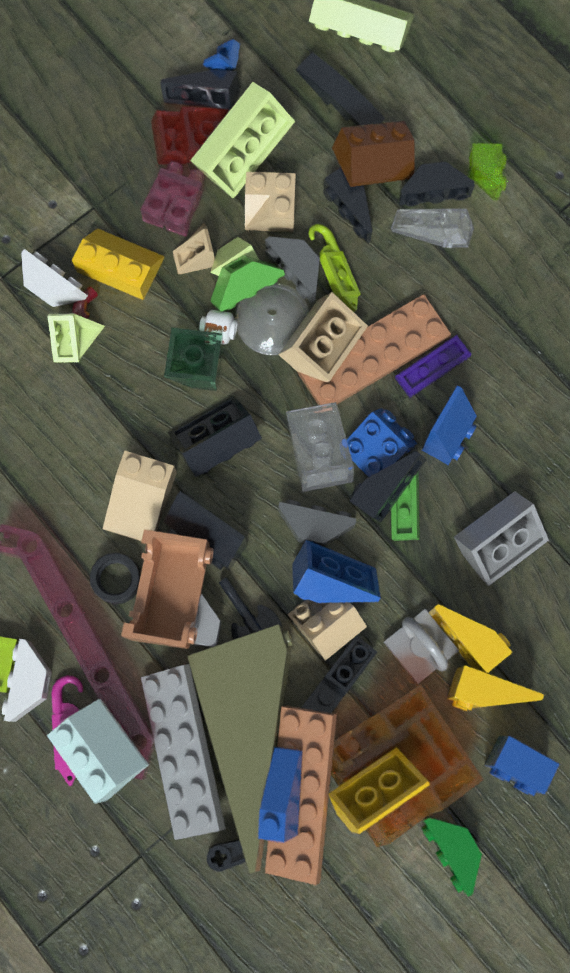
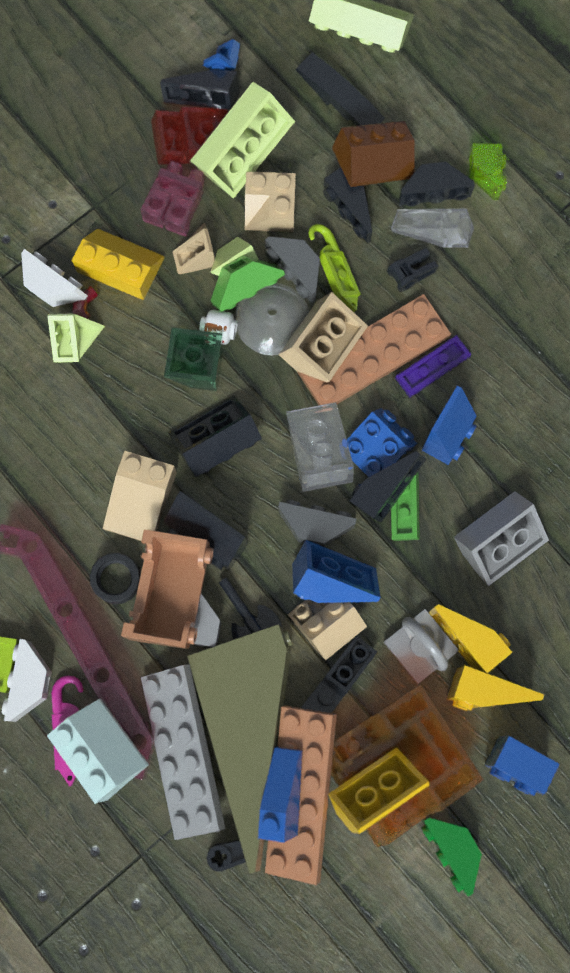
(403, 270): none -> black piece

